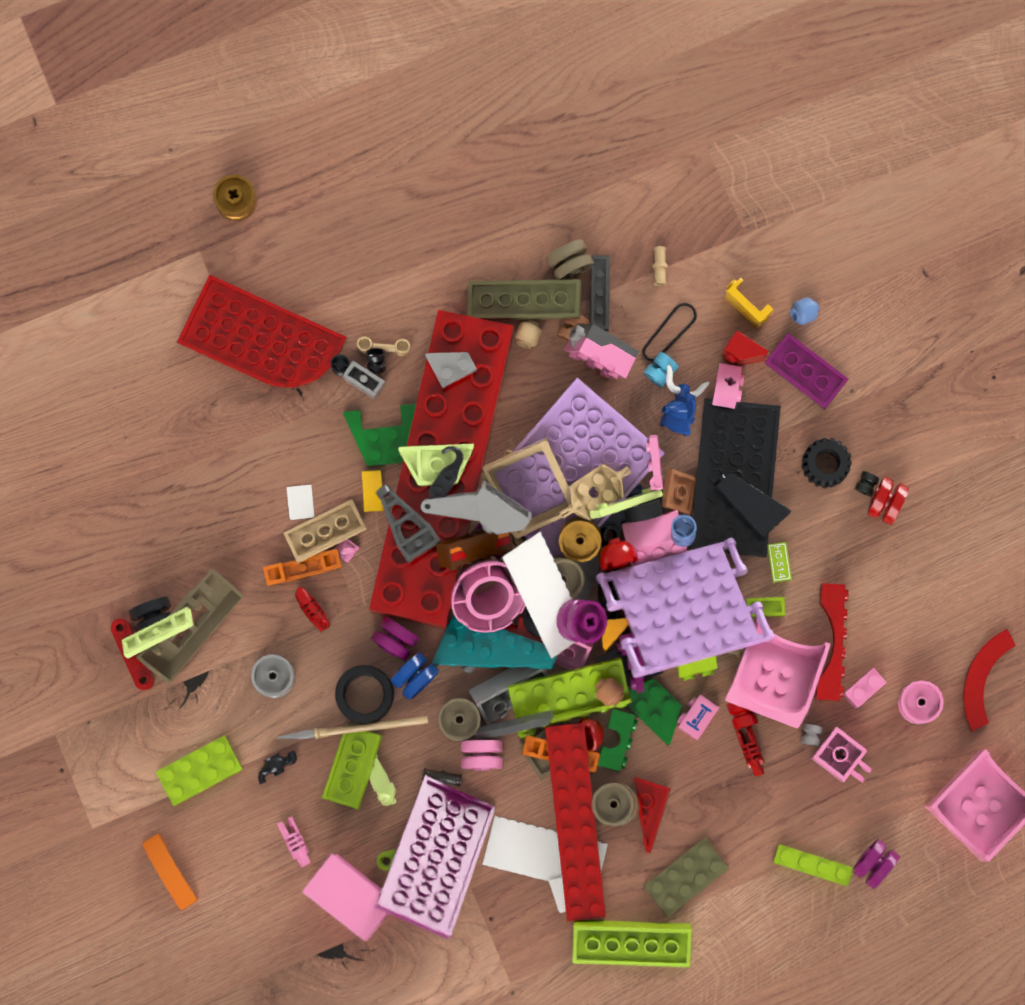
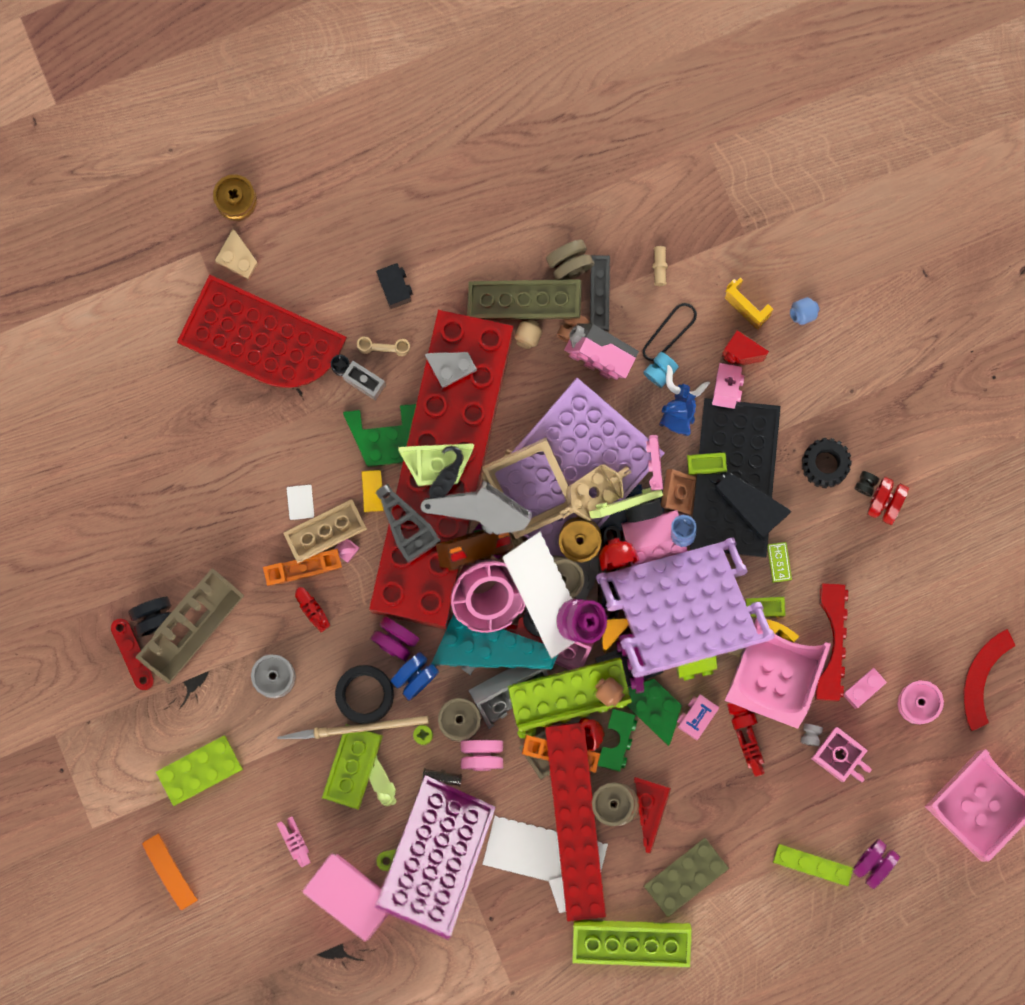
(157, 632): yellowish green plate -> none
(236, 256): none -> tan wing
(275, 765): black piece -> none
(376, 360): black wheel -> none
(394, 286): none -> black brick
(425, 734): none -> lime wheel
(514, 725): dark grey tile -> none
(706, 463): none -> lime tile
(784, 632): none -> yellow slope
(806, 371): magenta plate -> none

